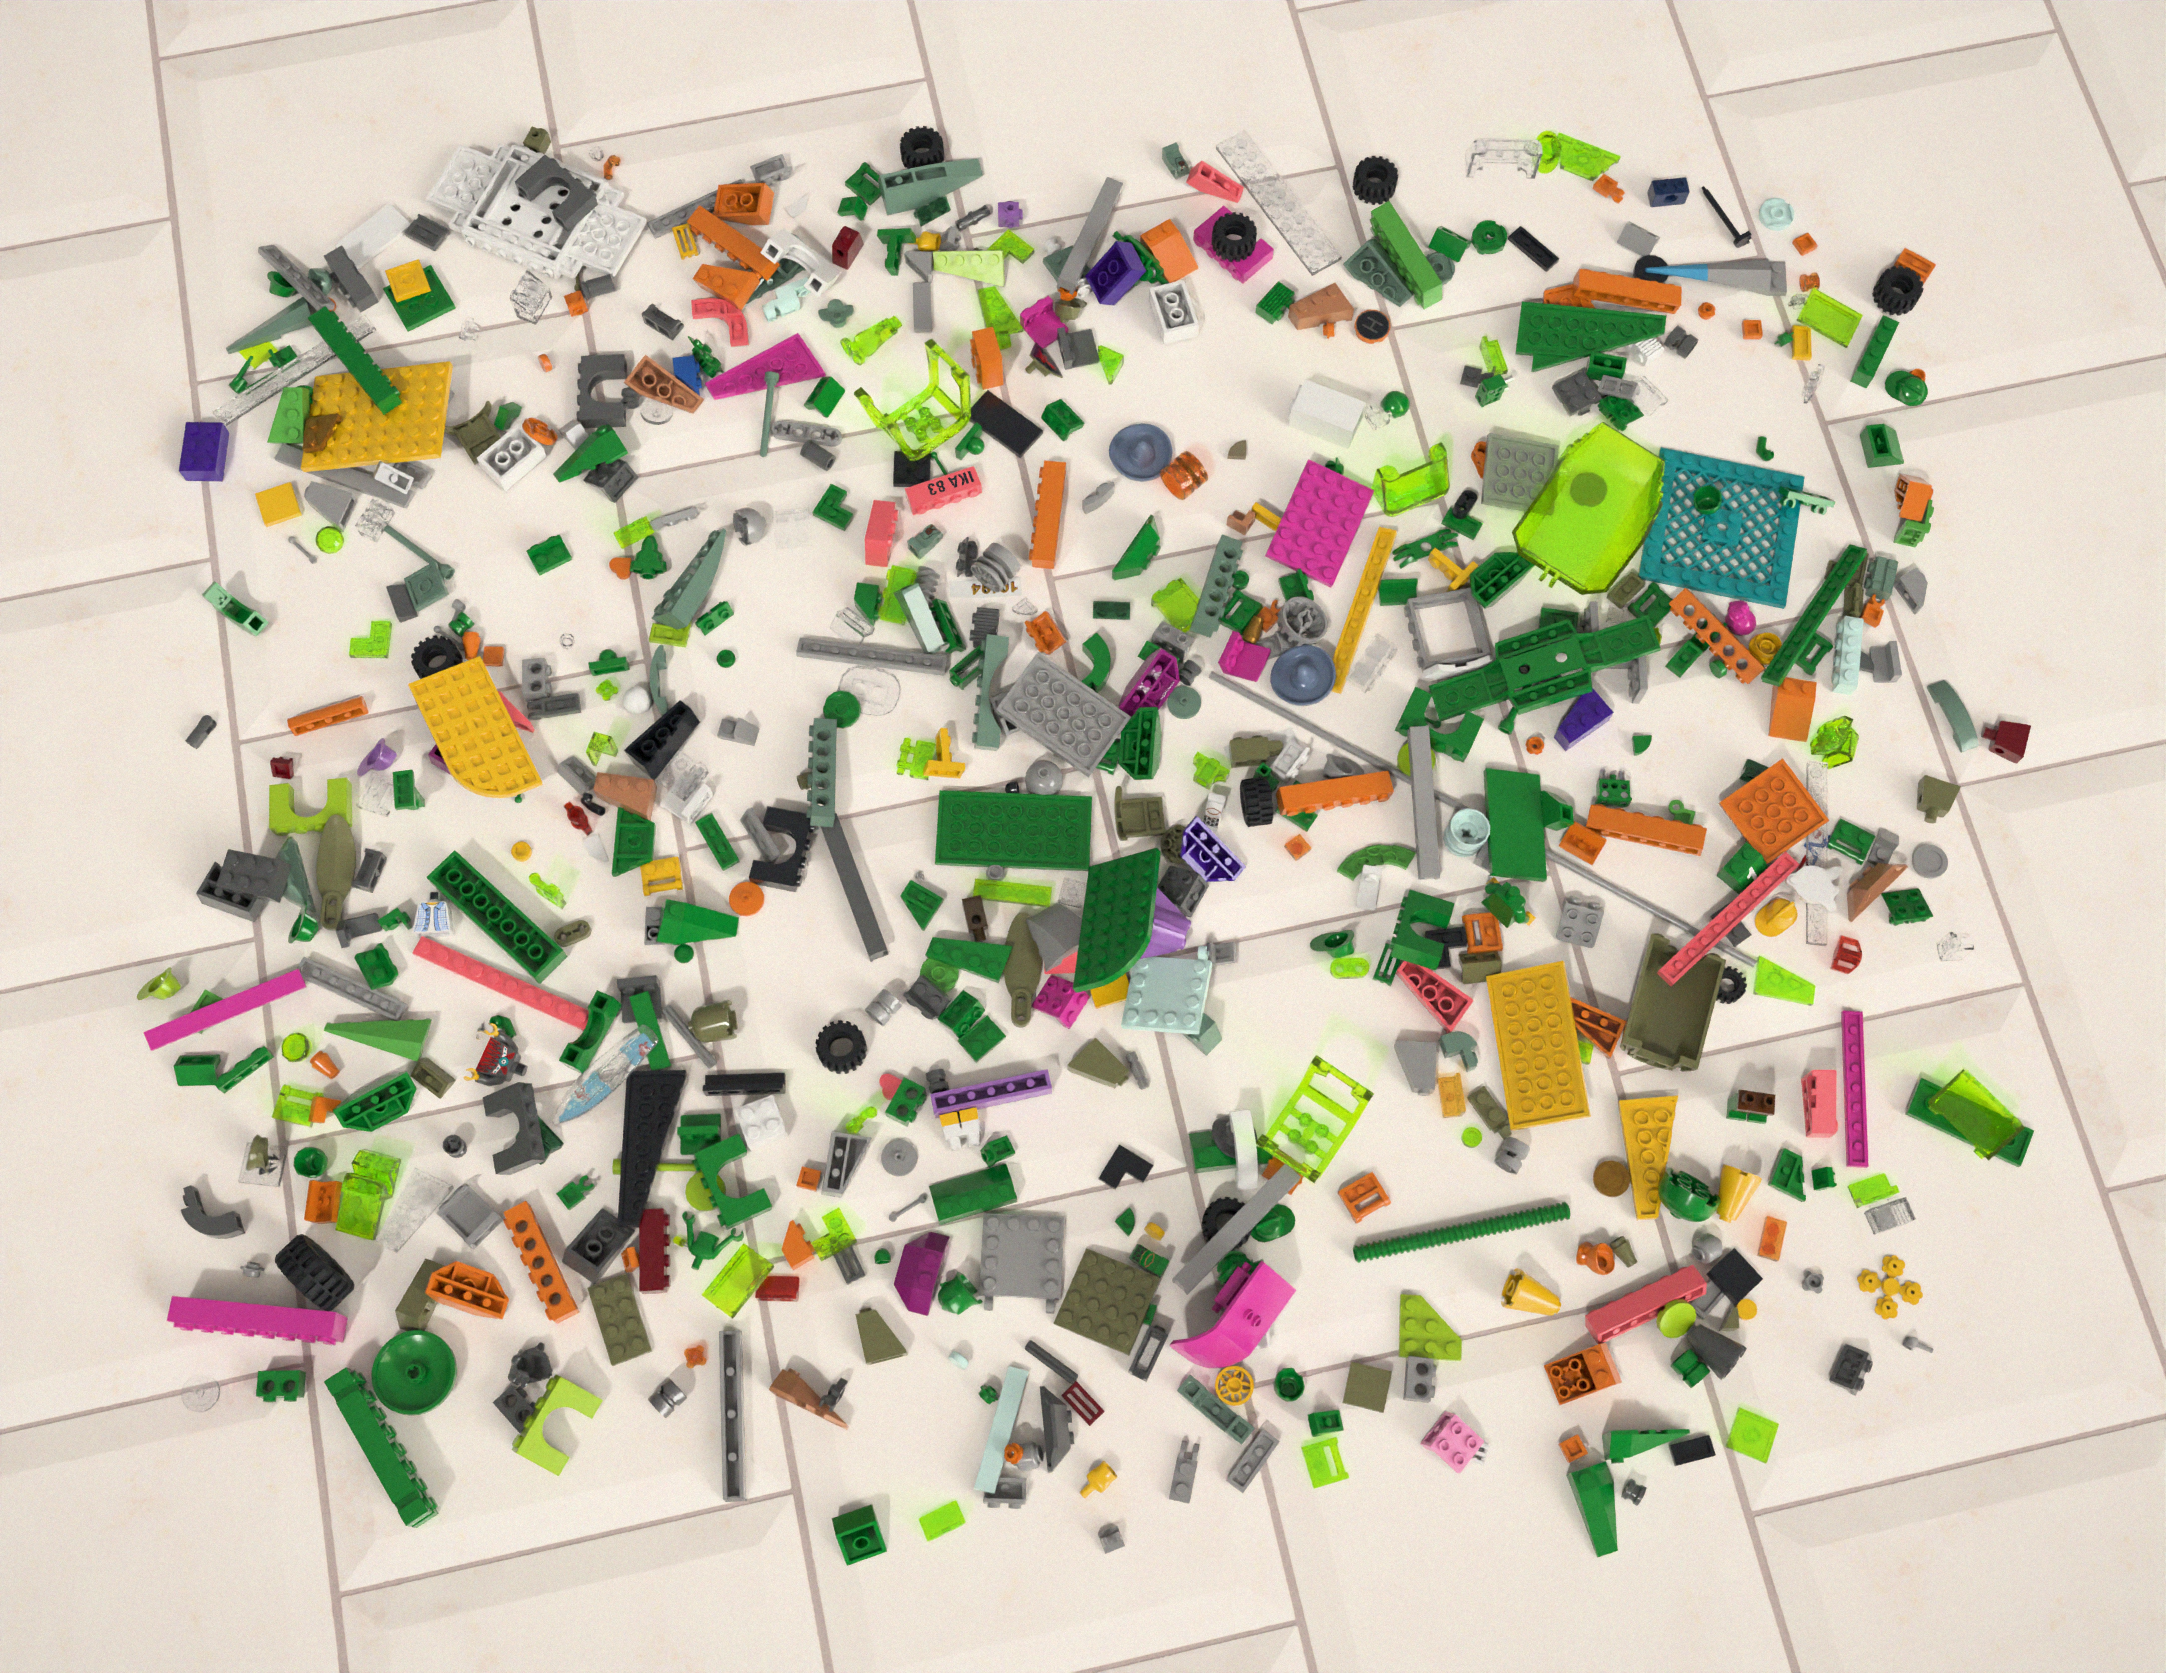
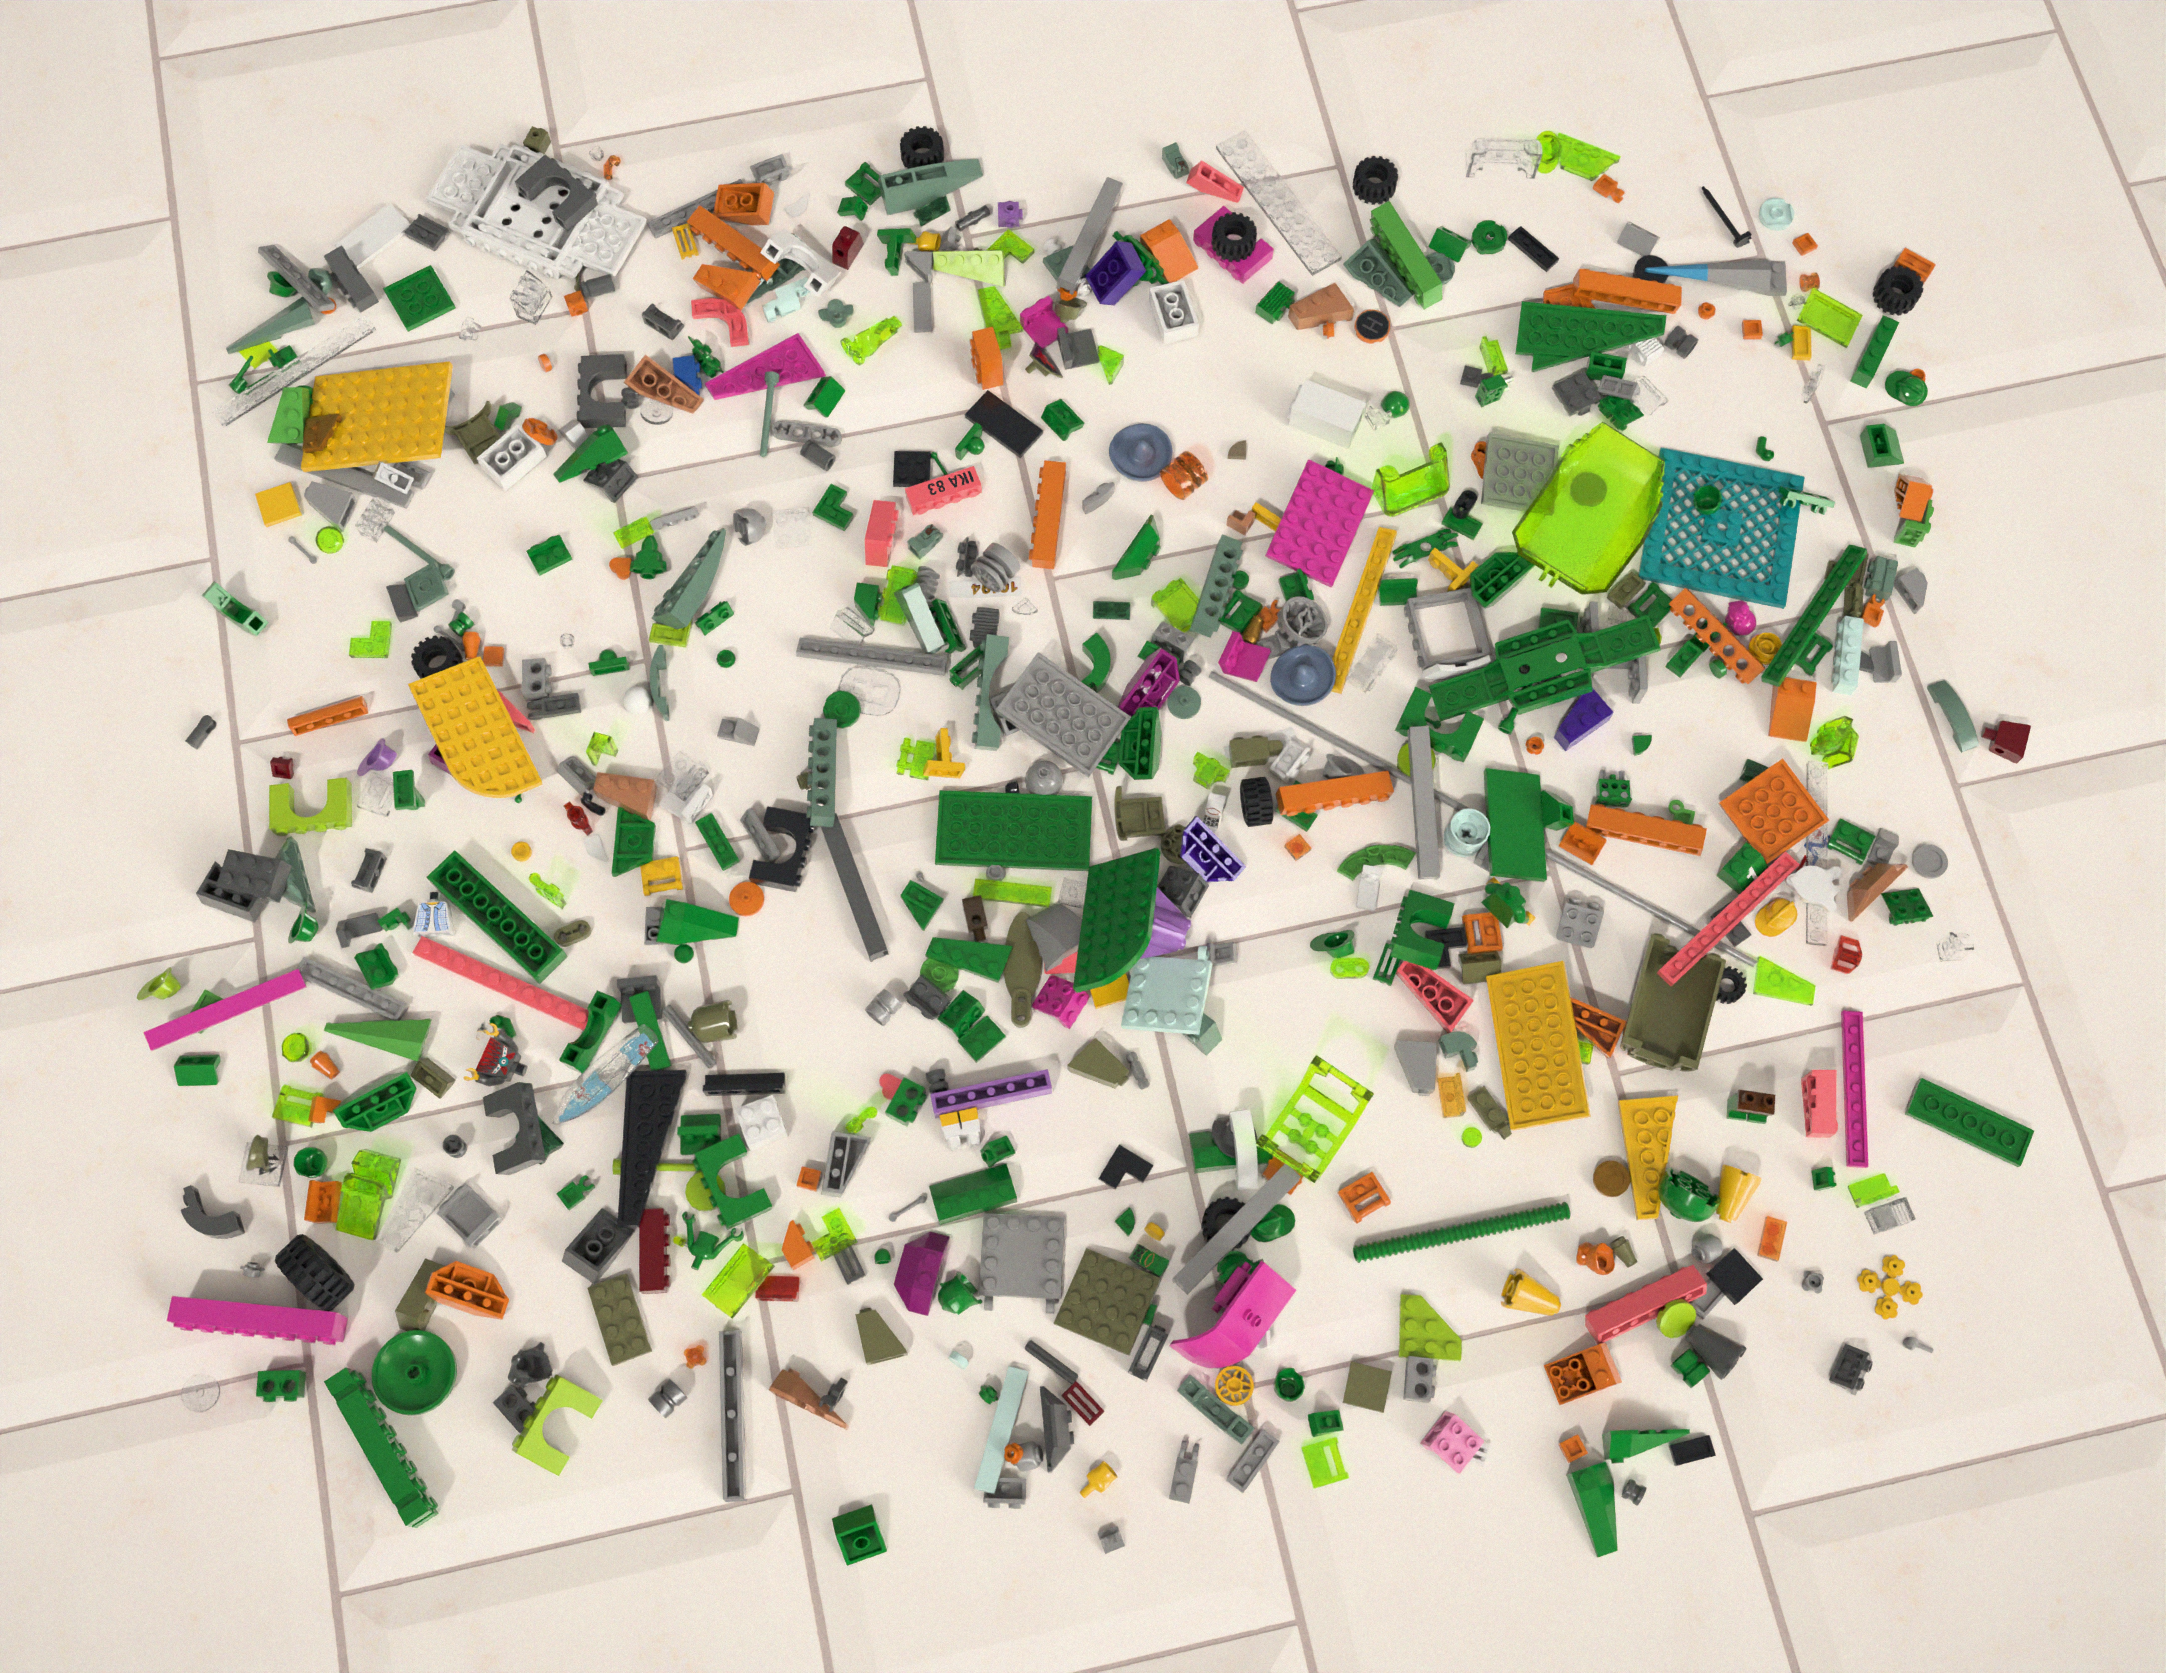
(204, 451): dark purple brick -> none
(243, 1069): green plate -> none
(335, 868): olive plant -> none
(354, 359): green brick -> none
(407, 280): yellow tile -> none
(514, 1218): orange brick -> none
(606, 684): clear neon green plate -> none
(630, 1259): orange plate -> none
(662, 740): black wedge -> none
(837, 1031): black tyre -> none
(899, 1158): light grey piece -> none
(942, 1521): clear neon green panel -> none
(962, 415): clear neon green windscreen -> none
(1045, 633): orange bracket -> none
(1265, 771): green piece -> none
(1512, 1154): light grey wheel -> none
(1668, 192): dark blue brick -> none
(1731, 1321): olive slope -> none
(1746, 1309): yellow tile -> none
(1752, 1435): clear neon green plate -> none
(1788, 1175): green wing -> none
(1935, 797): olive torso -> none
(1976, 1113): clear neon green windscreen -> none

